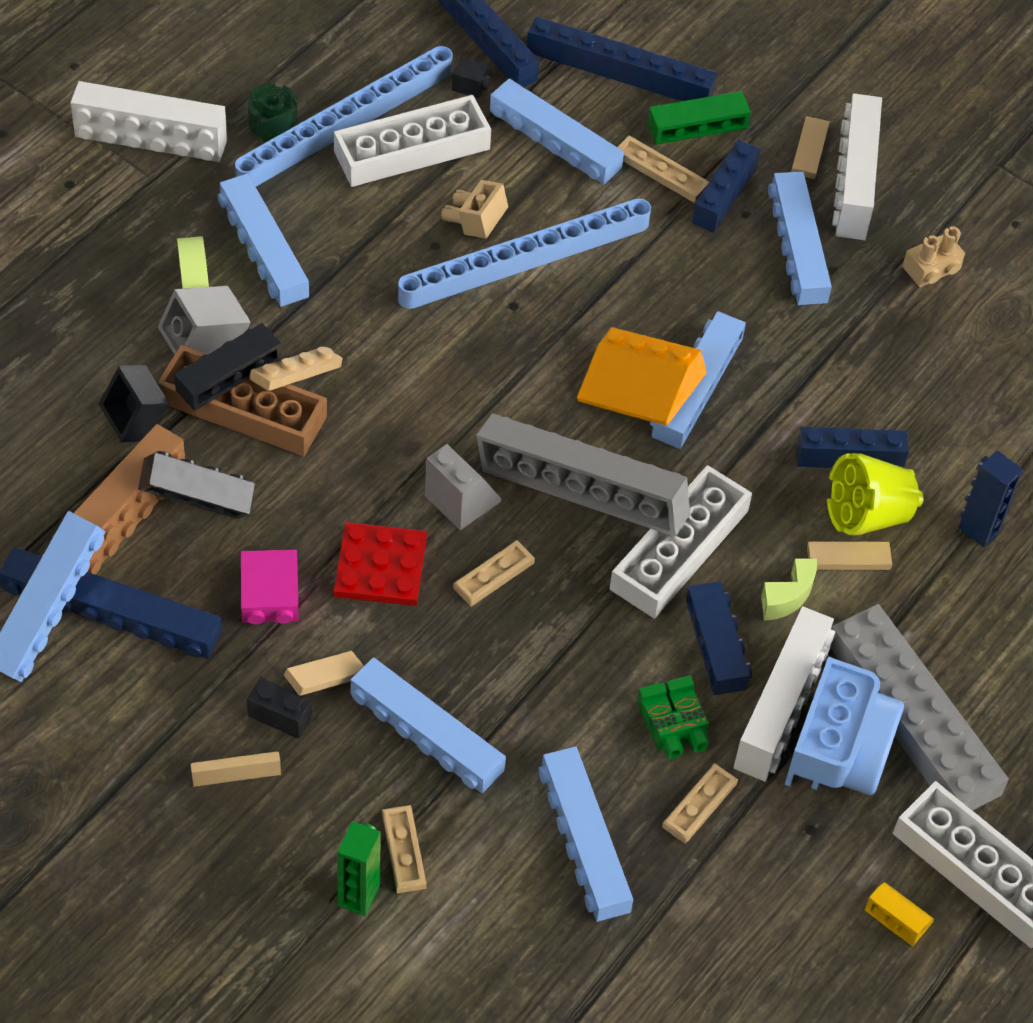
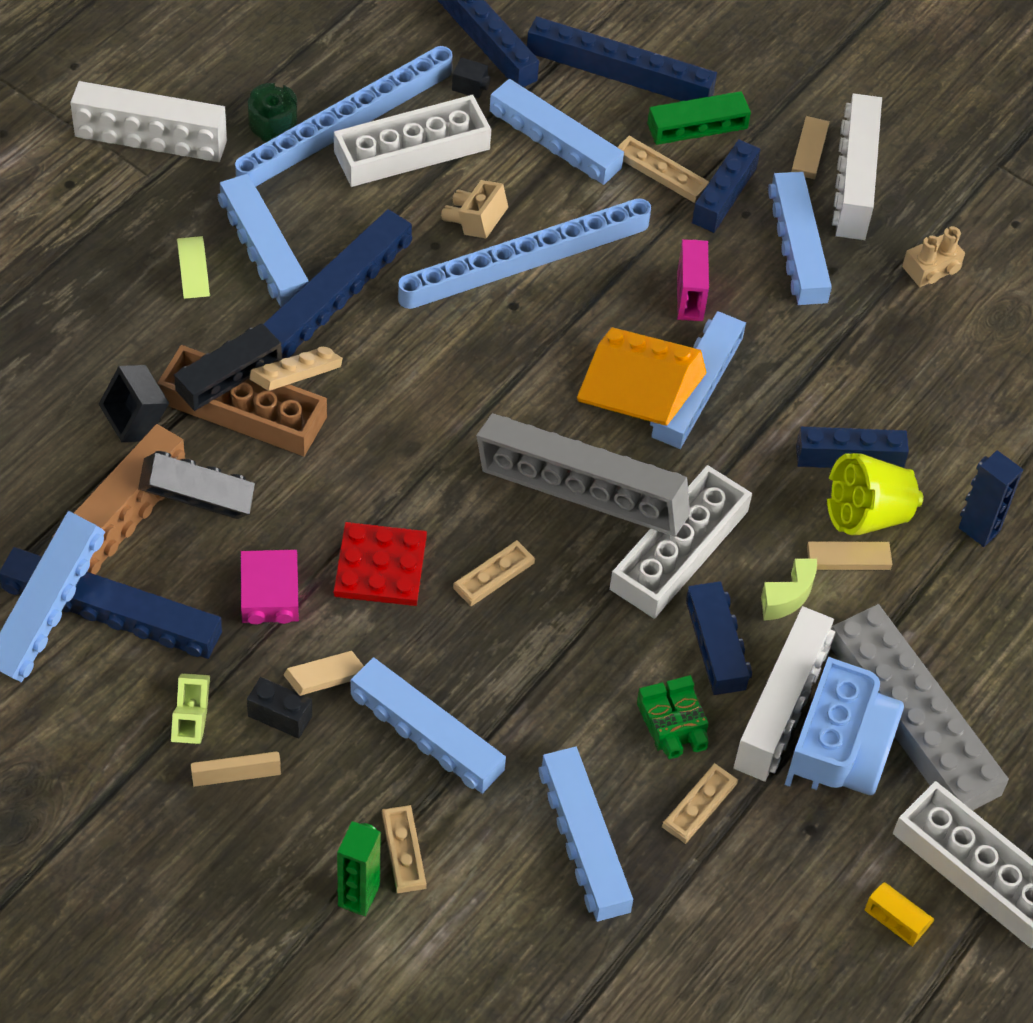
(191, 708): none -> yellowish green brick
(202, 318): light grey slope -> none
(339, 281): none -> dark blue brick
(457, 488): light grey slope -> none
(692, 280): none -> dark pink brick

